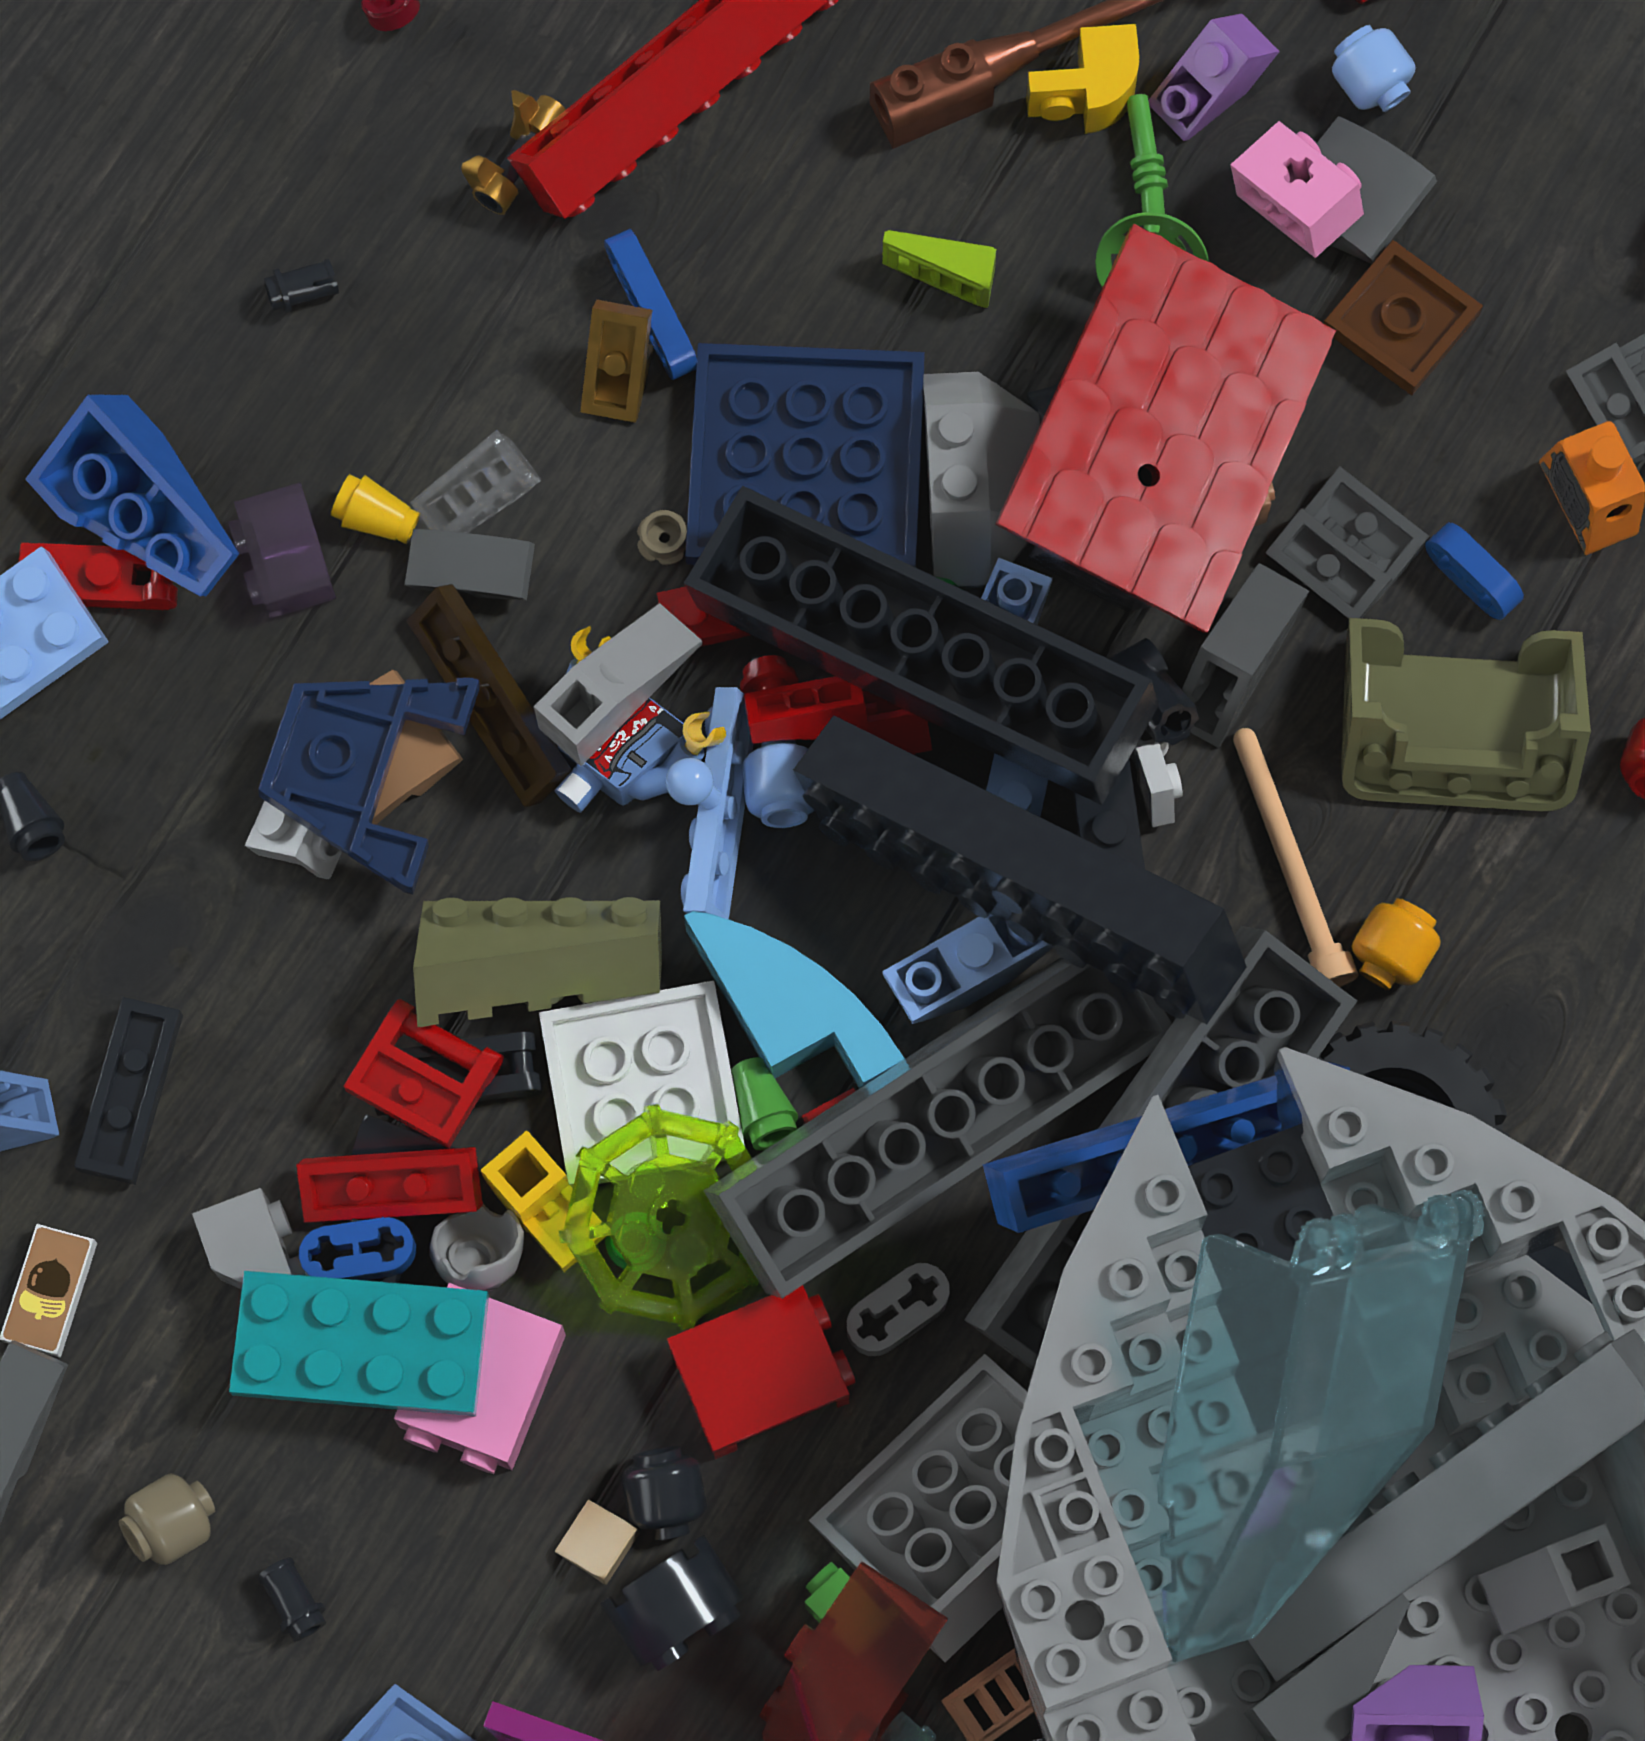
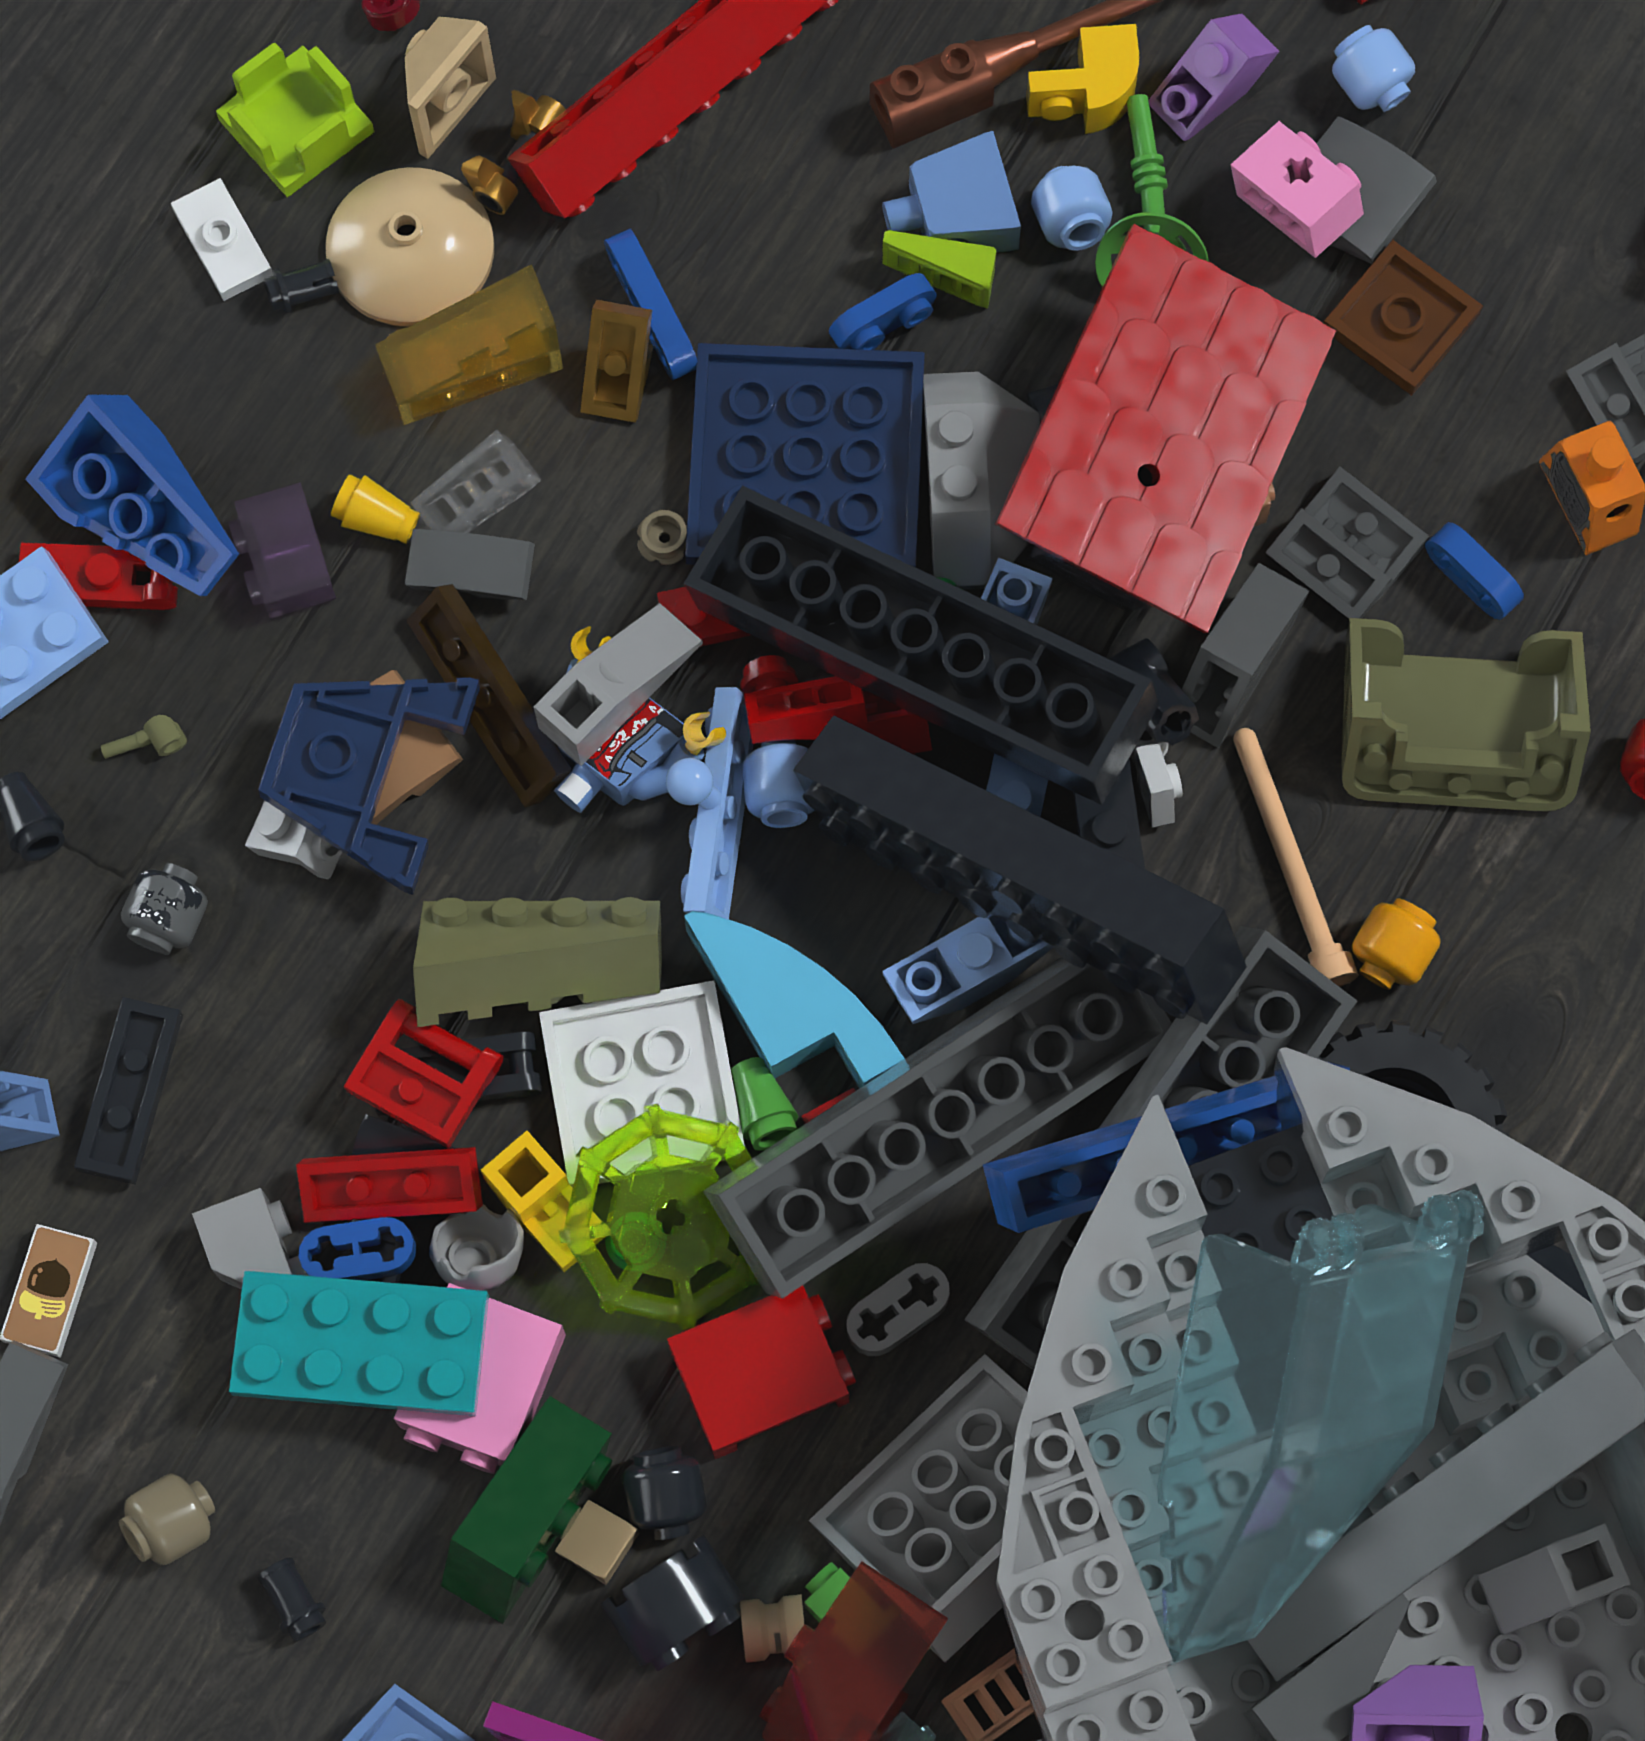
(158, 730): none -> olive hand
(164, 909): none -> dark grey head
(222, 239): none -> white plate
(293, 115): none -> lime panel
(417, 274): none -> tan dish
(446, 77): none -> tan slope
(472, 348): none -> clear yellow wedge
(525, 1509): none -> dark green wedge
(770, 1626): none -> tan wheel
(899, 305): none -> blue plate
(959, 197): none -> medium blue torso
(1071, 207): none -> light blue head

